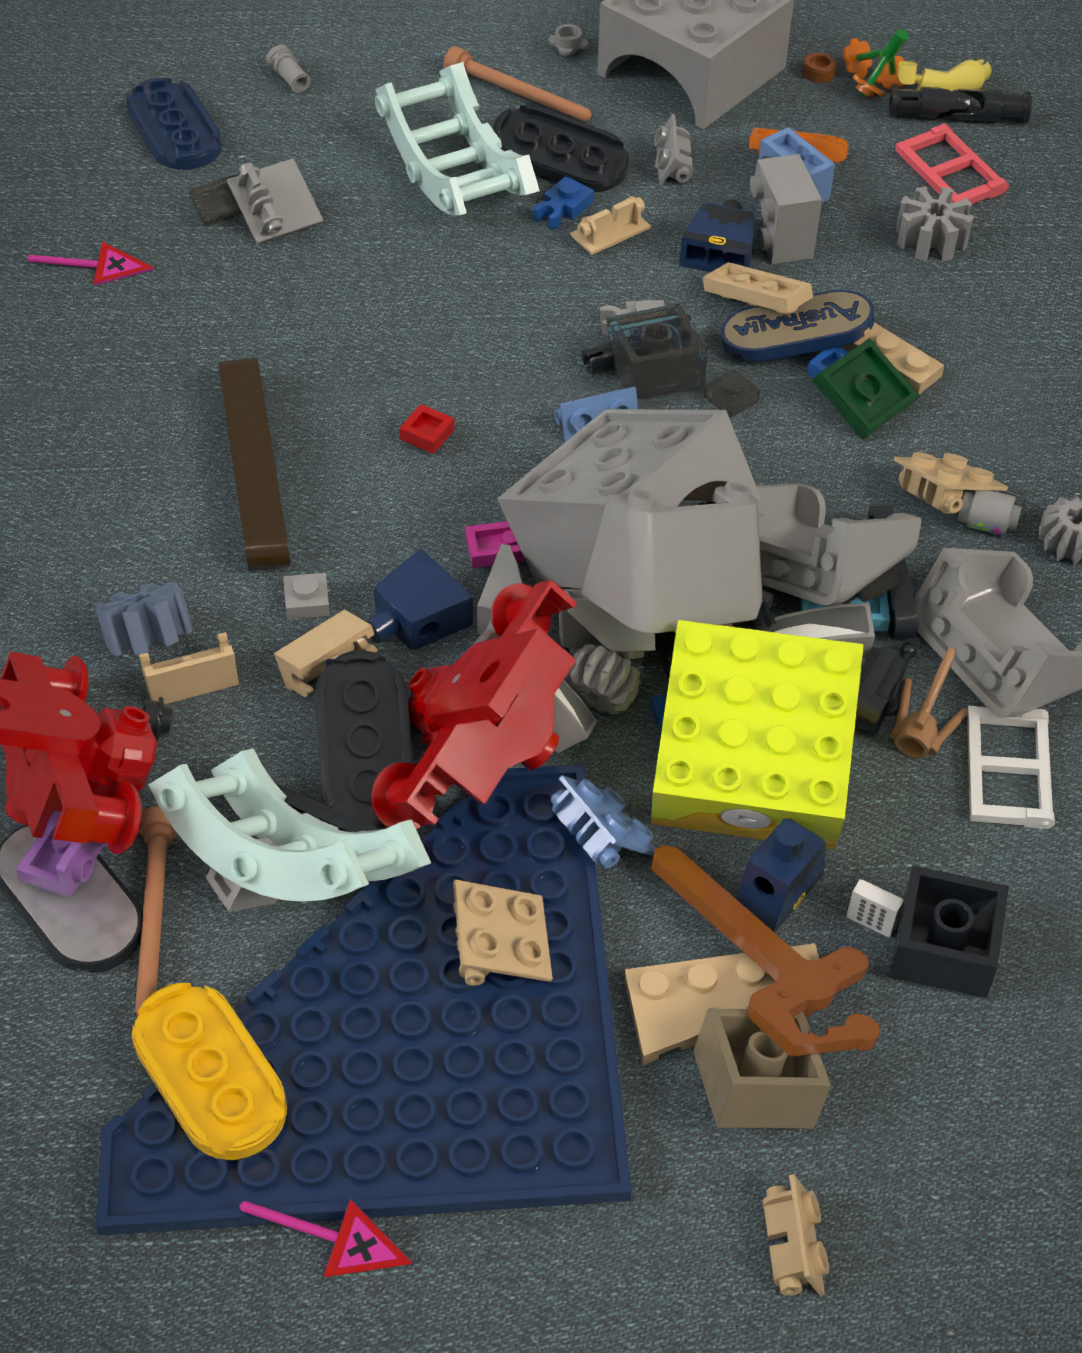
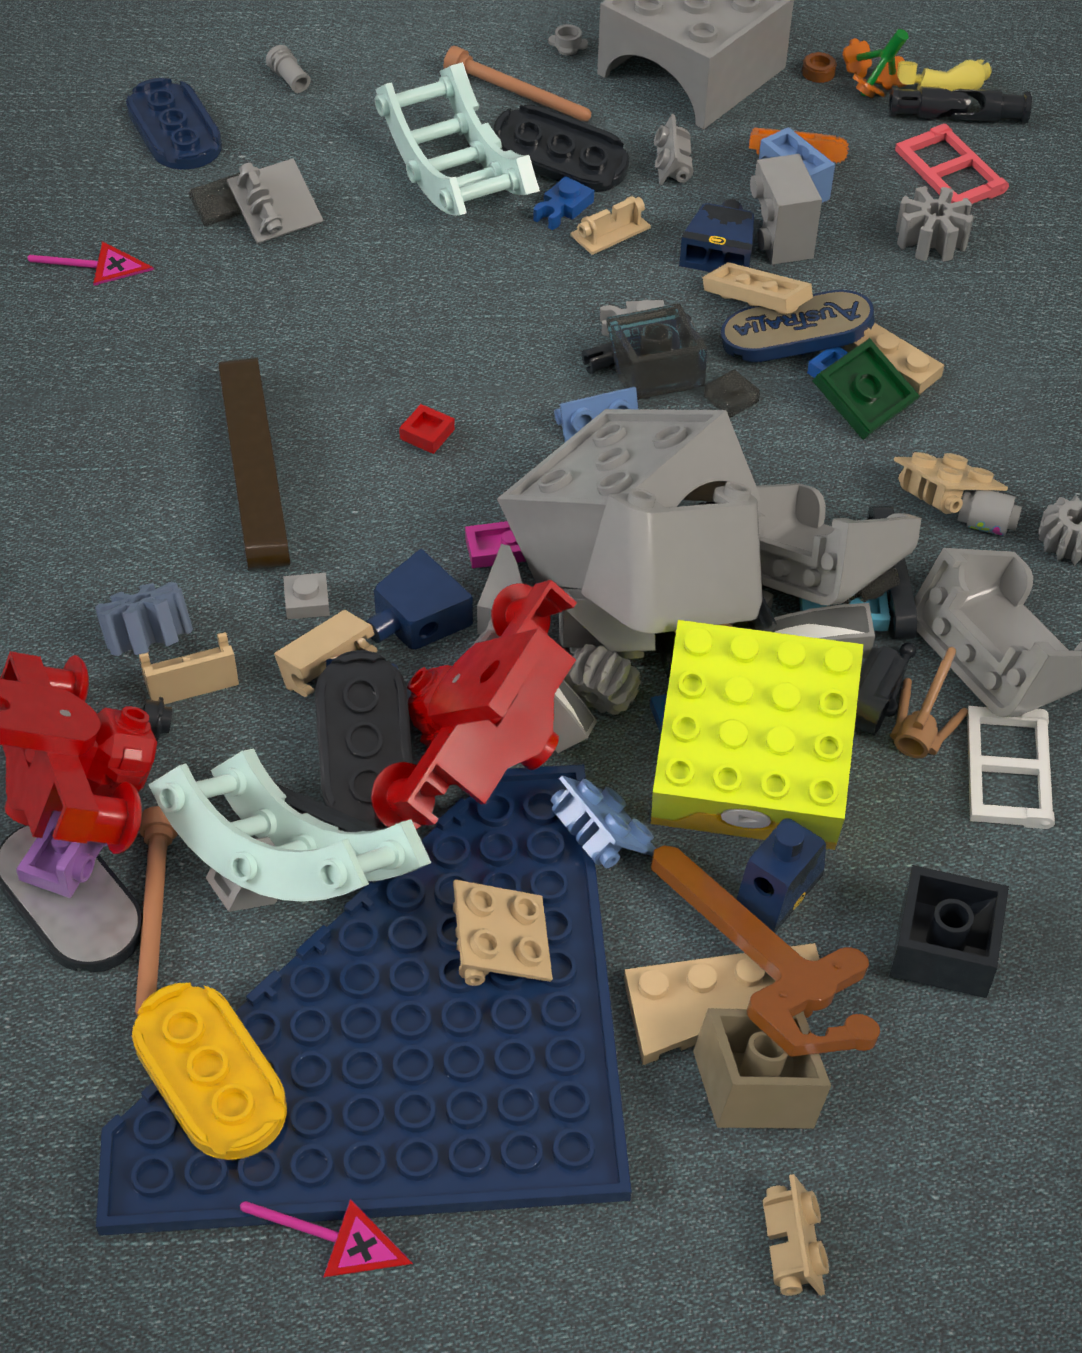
(874, 908): white tile -> none

